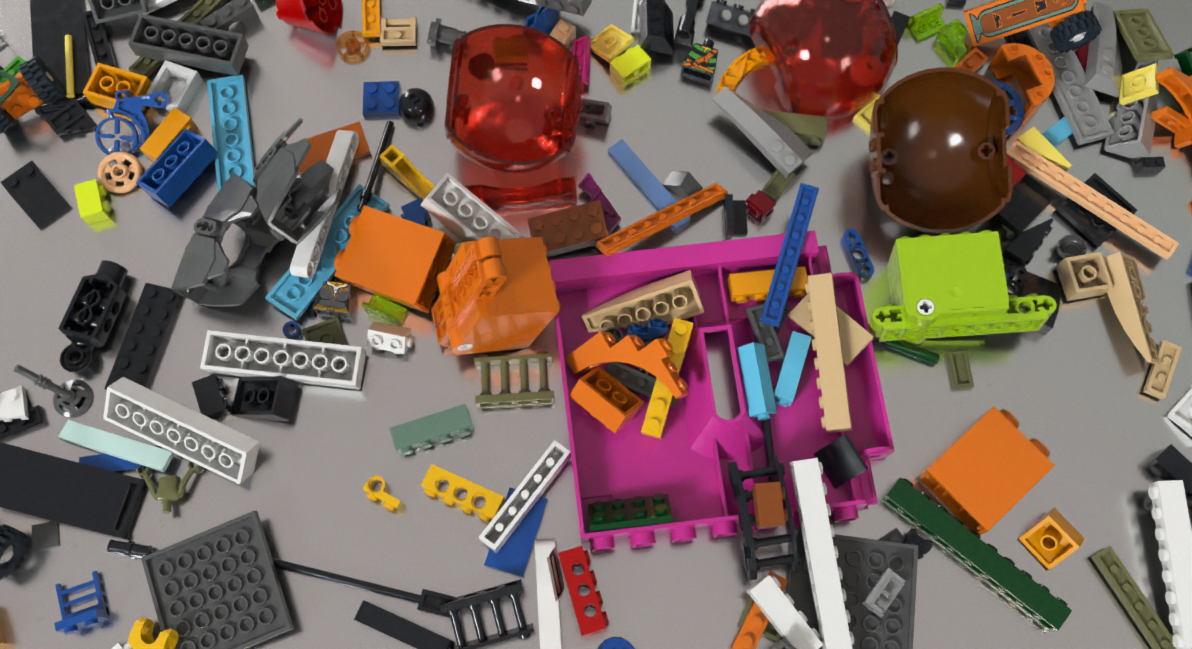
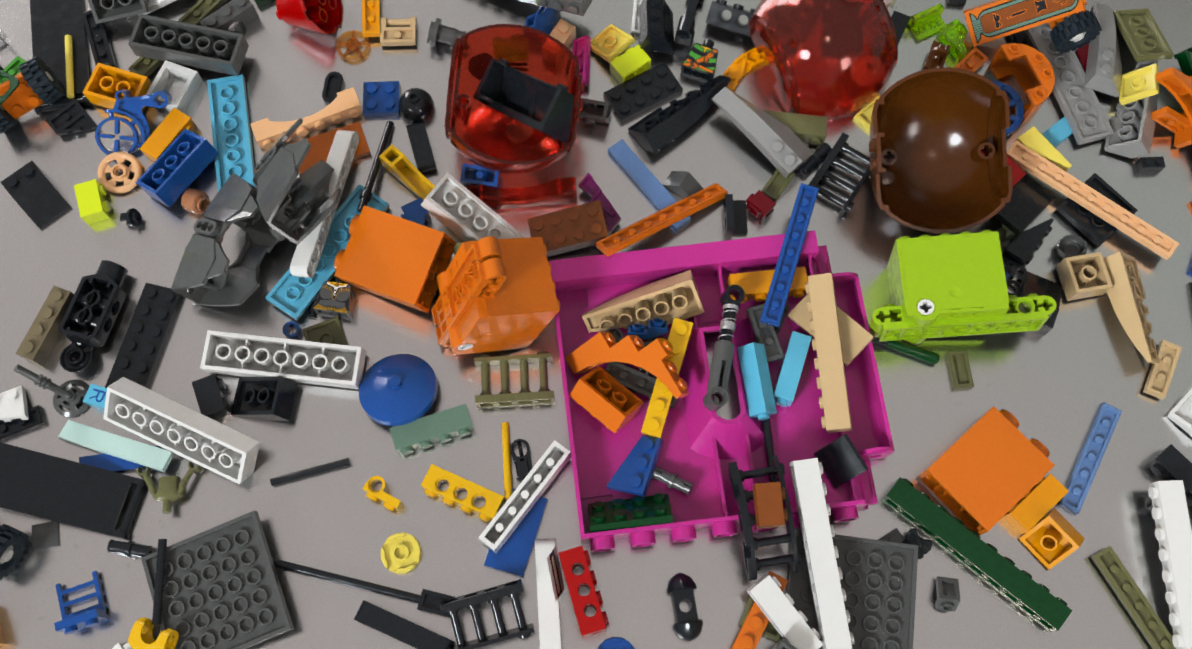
(44, 330): none -> dark tan brick
(96, 396): none -> medium azure brick
(132, 217): none -> black plate
(159, 581): none -> black bar
(195, 201): none -> nougat head
(310, 471): none -> black bar
(333, 84): none -> black tile
(343, 107): none -> light nougat arch
(385, 310): clear neon green panel -> none
(389, 337): white brick -> none
(398, 389): none -> blue dish
(401, 553): none -> light yellow tile
(421, 147): none -> black beam
(477, 175): none -> blue brick
(506, 460): none -> yellow bar
(523, 463): none -> black piece
(527, 99): none -> black windscreen
(637, 468): none -> blue wing
(643, 92): none -> black plate
(667, 124): none -> black wedge
(672, 480): none -> dark grey pin
(688, 624): none -> black piece
(723, 350): none -> piece
(815, 159): none -> black pin
(833, 160): none -> black fence
(858, 246): blue beam -> none
(883, 592): light grey hinge -> none
(936, 56): none -> reddish brown hips
(947, 594): none -> dark grey bracket
(1036, 504): none -> light orange brick
(1090, 458): none -> medium blue tile

